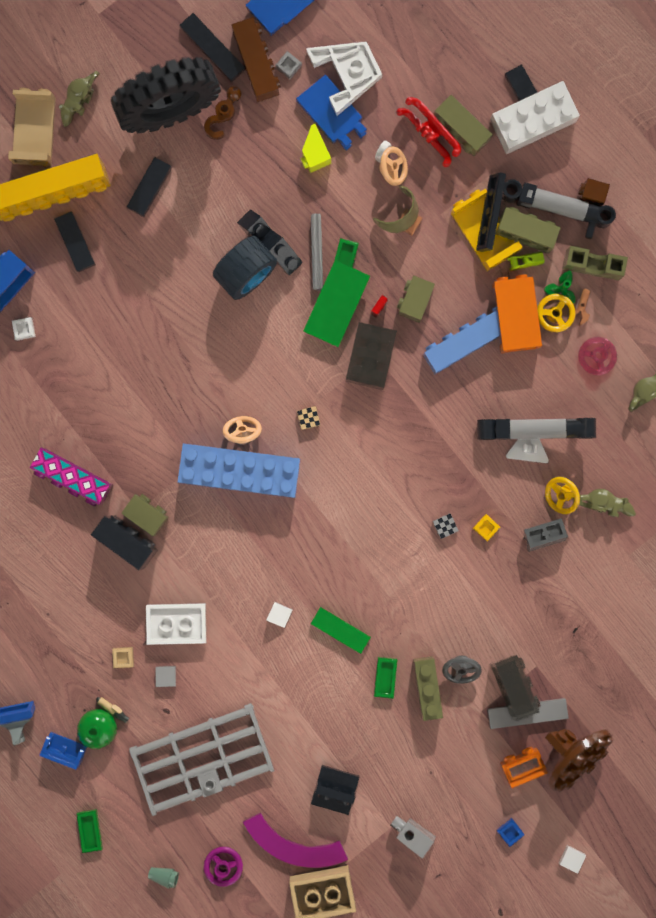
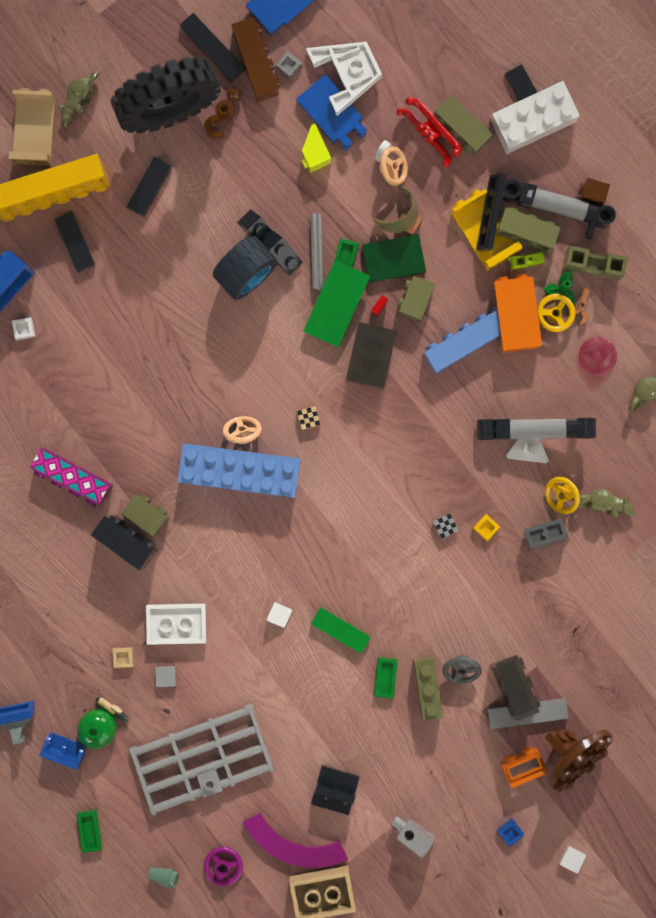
(394, 258): none -> dark green tile

